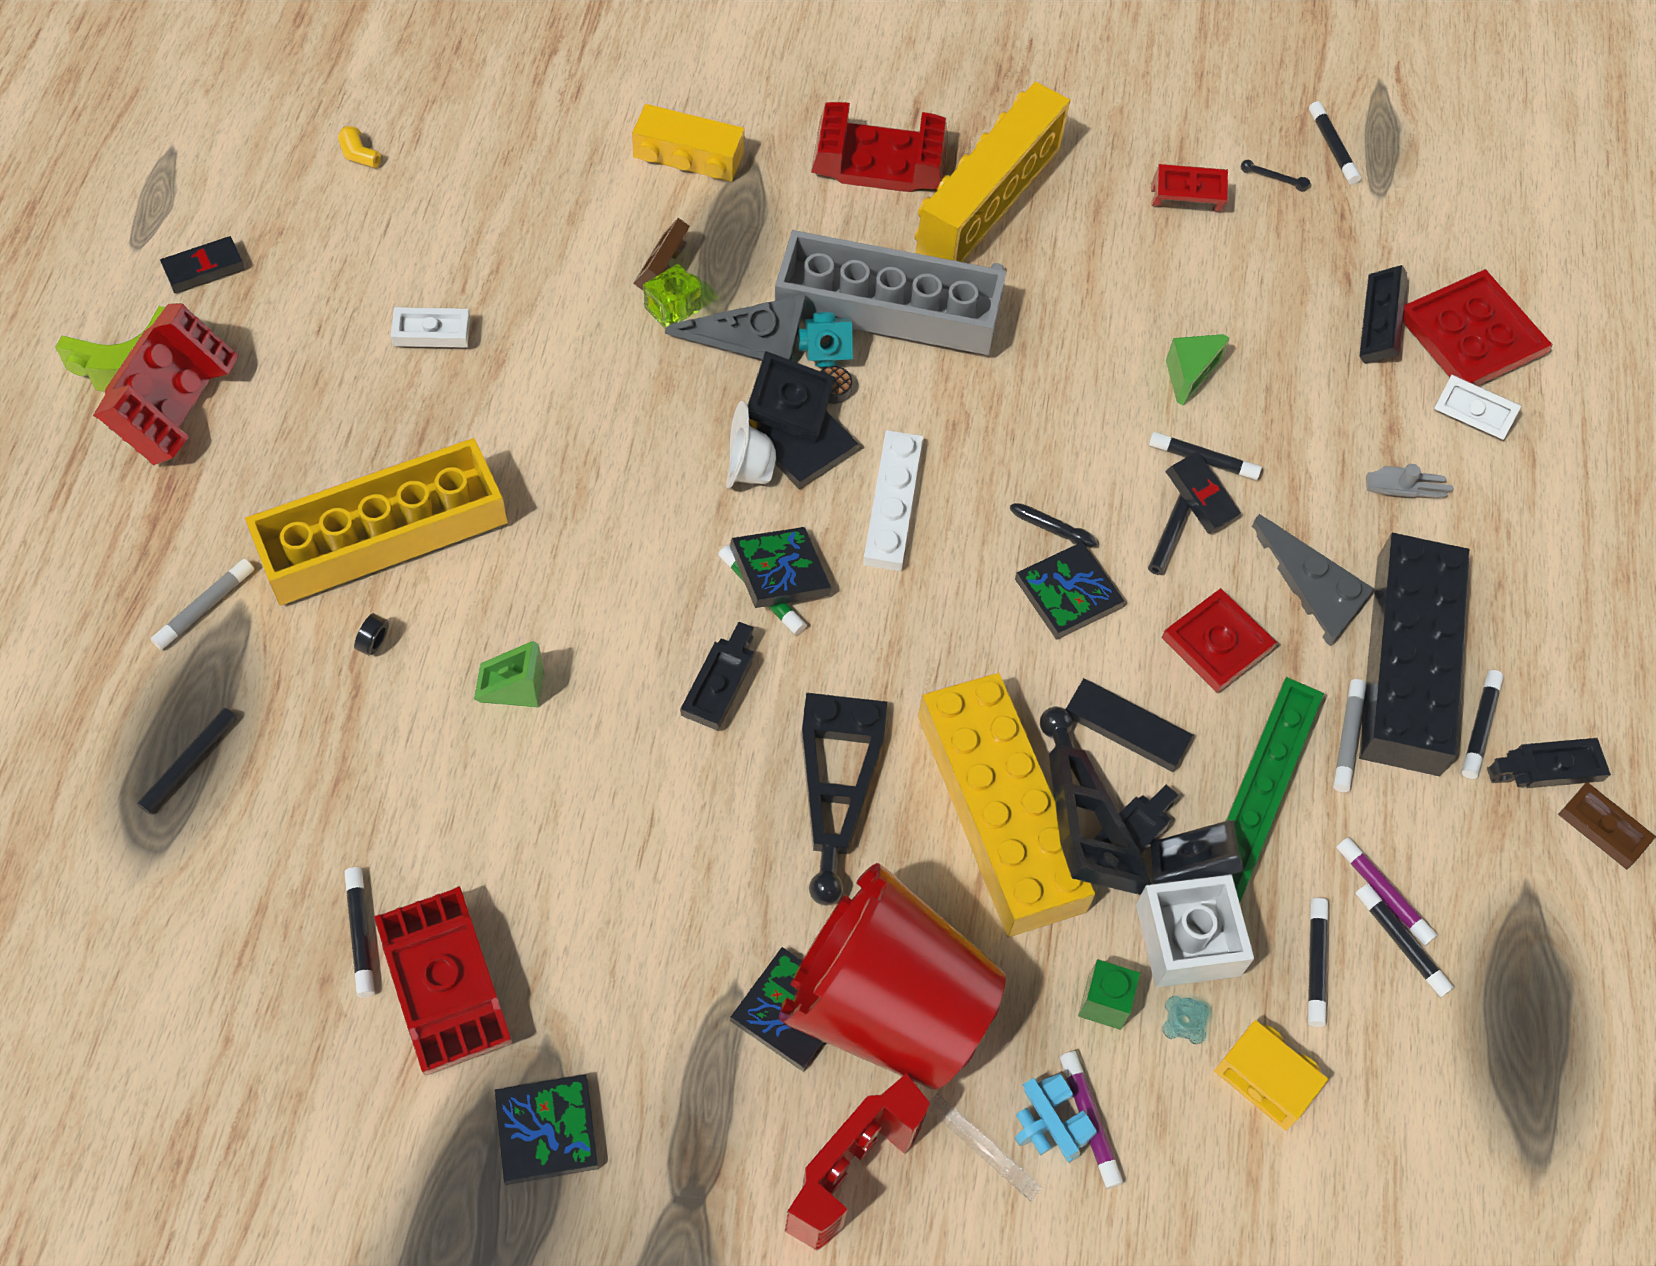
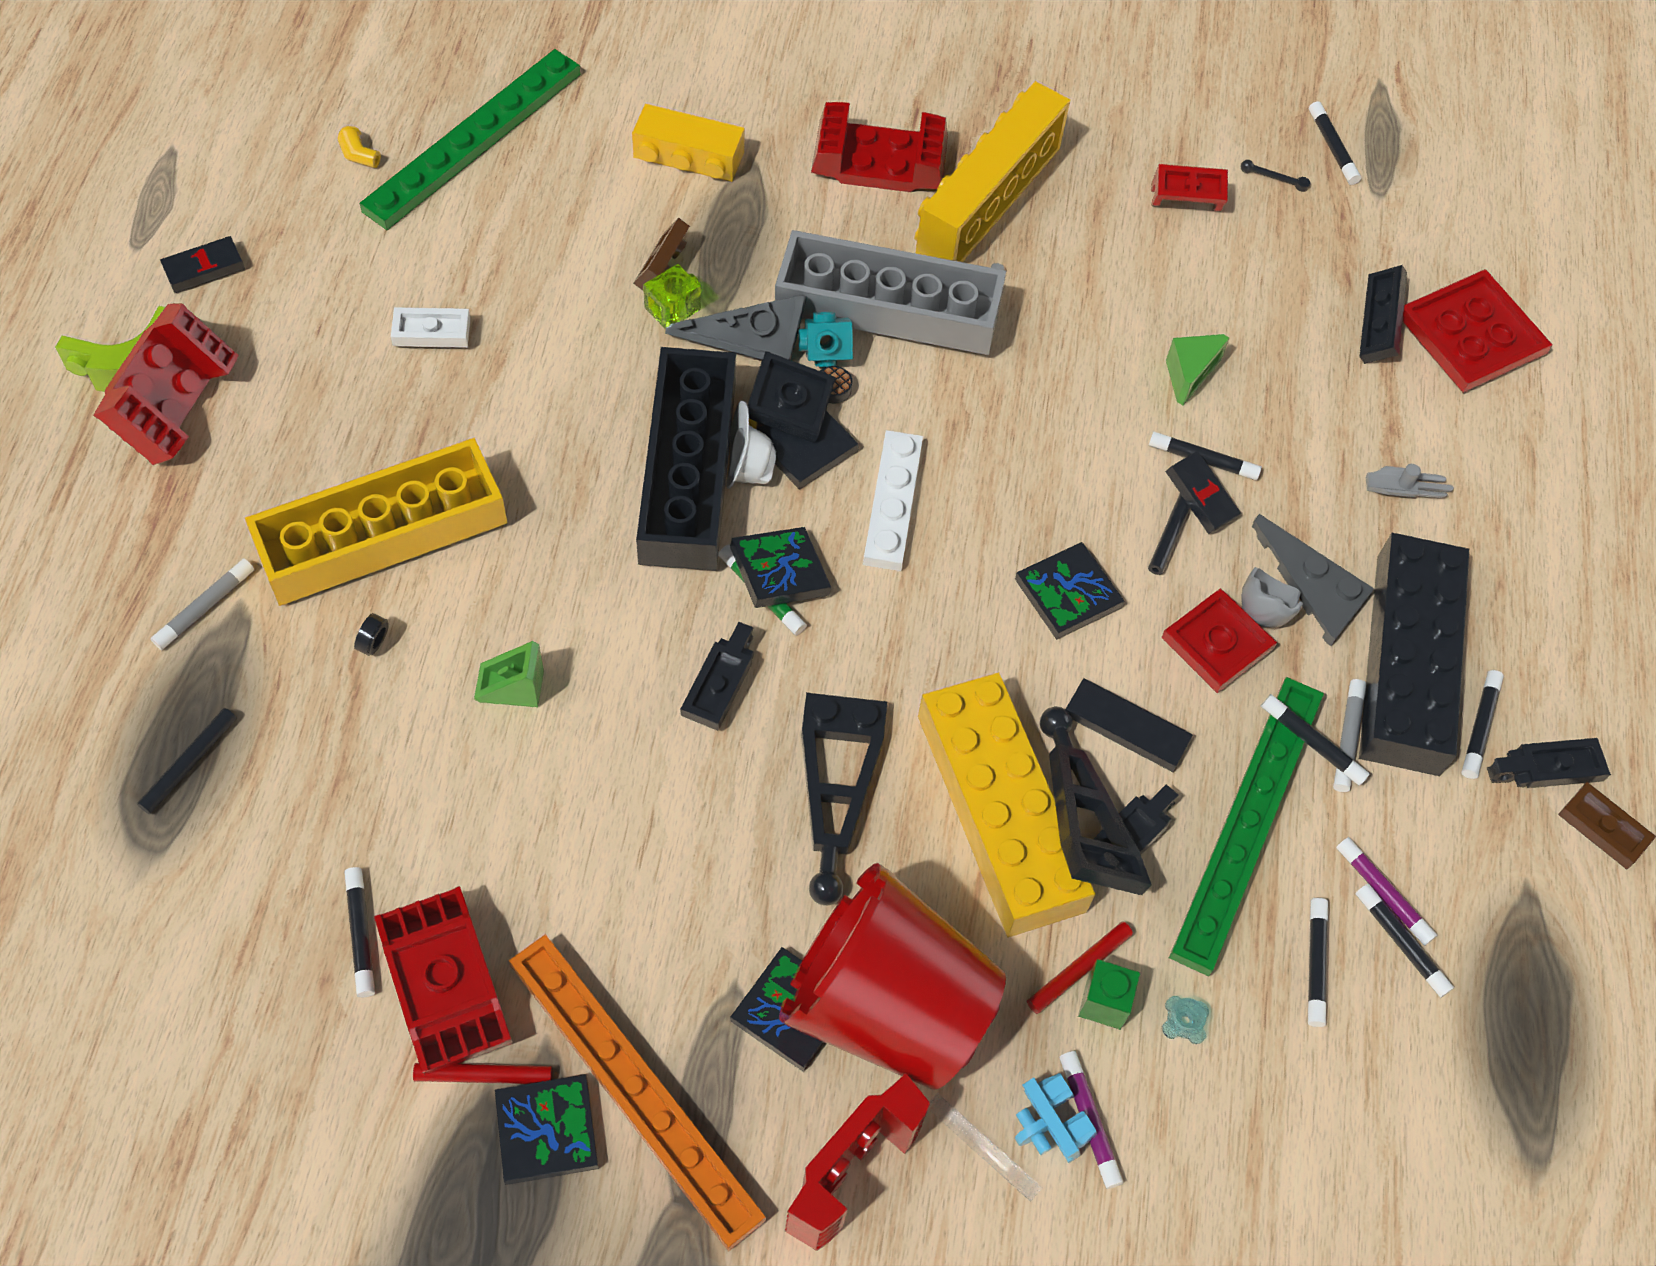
(469, 139): none -> green plate
(486, 1074): none -> red bar
(638, 1093): none -> orange plate
(687, 459): none -> black brick
(1052, 524): black piece -> none
(1079, 967): none -> red bar
(1194, 931): white brick -> none
(1197, 854): black tile -> none
(1269, 600): none -> light grey hair
(1271, 1074): yellow brick -> none
(1315, 739): none -> black bar
(1477, 406): white plate -> none

